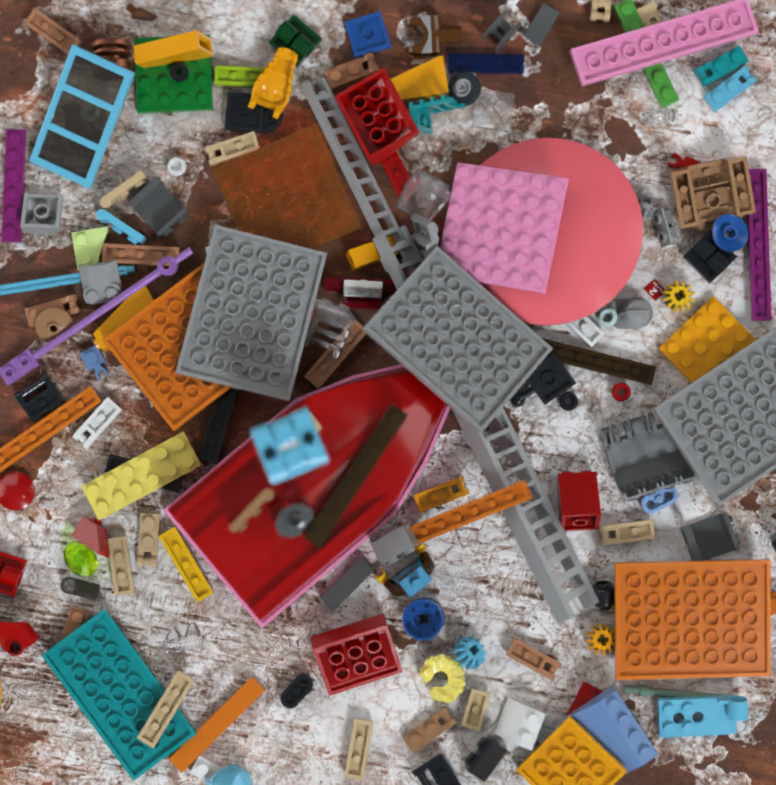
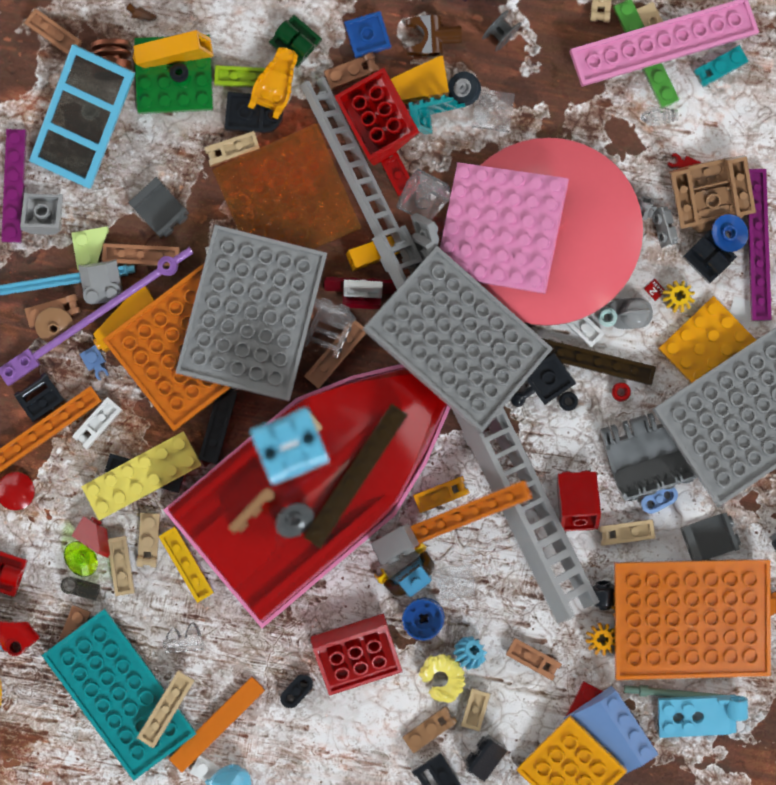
(119, 227): medium azure plate -> none
(123, 191): tan plate -> none
(176, 166): white plate -> none
(347, 583): dark grey tile -> none
(358, 749): tan plate -> none
(486, 63): clear blue plate -> none
(520, 723): white slope -> none
(541, 24): dark grey tile -> none
(729, 89): medium azure plate -> none

